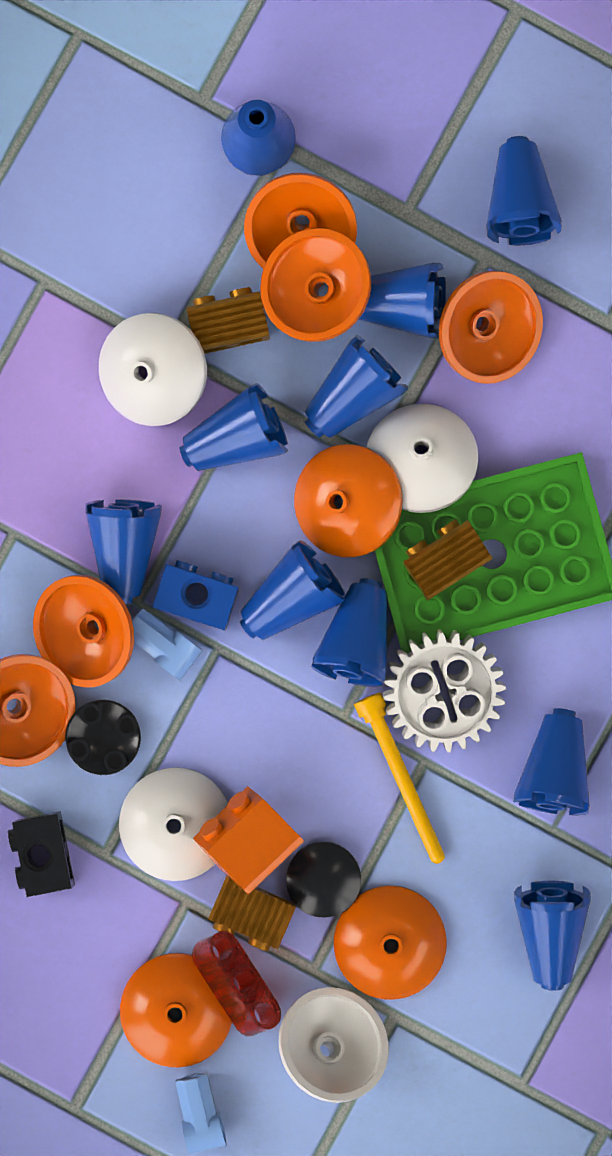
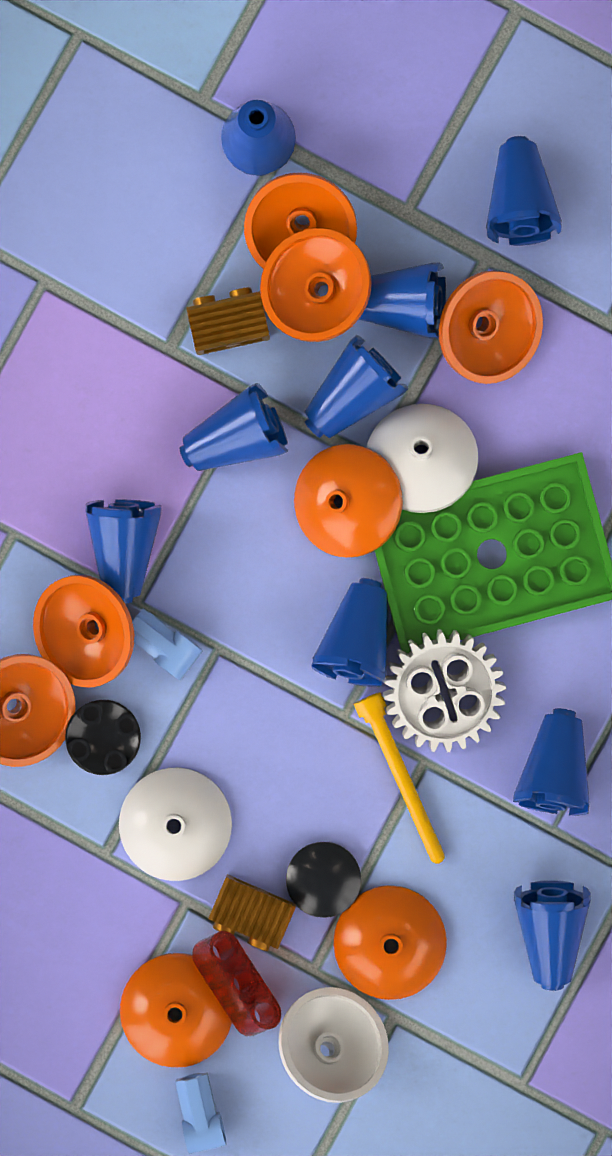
(49, 832): black brick -> none
(173, 365): white dish -> none
(173, 595): blue brick -> none
(247, 839): orange slope -> none
(291, 594): blue cone -> none
(446, 559): pearl gold brick -> none

